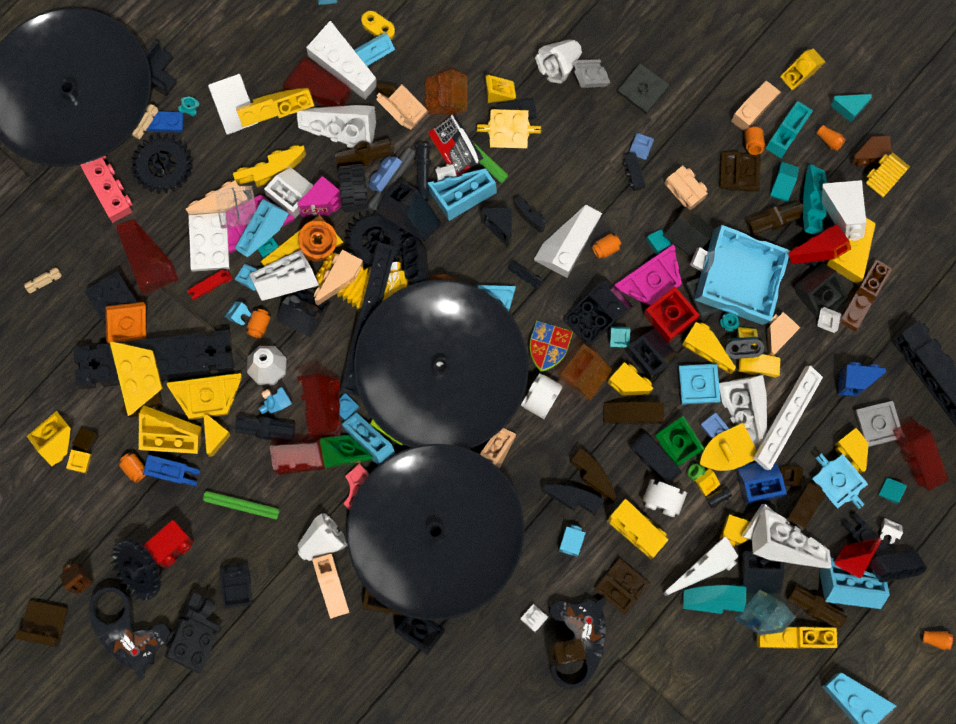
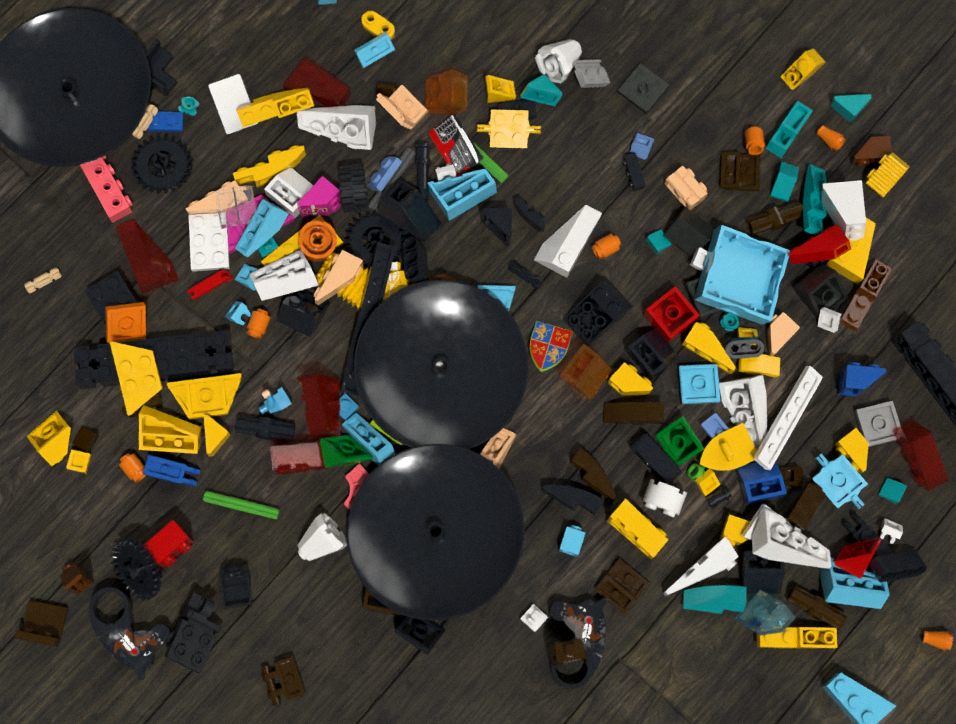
(266, 365): white cone -> none
(289, 679): none -> dark brown plate
(330, 585): light nougat slope -> none
(339, 59): white wedge -> none
(365, 153): dark brown piece -> none
(541, 395): white brick -> none
(542, 91): none -> teal slope
(619, 336): tile -> none
(653, 278): dark pink wing -> none
(755, 106): light nougat slope -> none

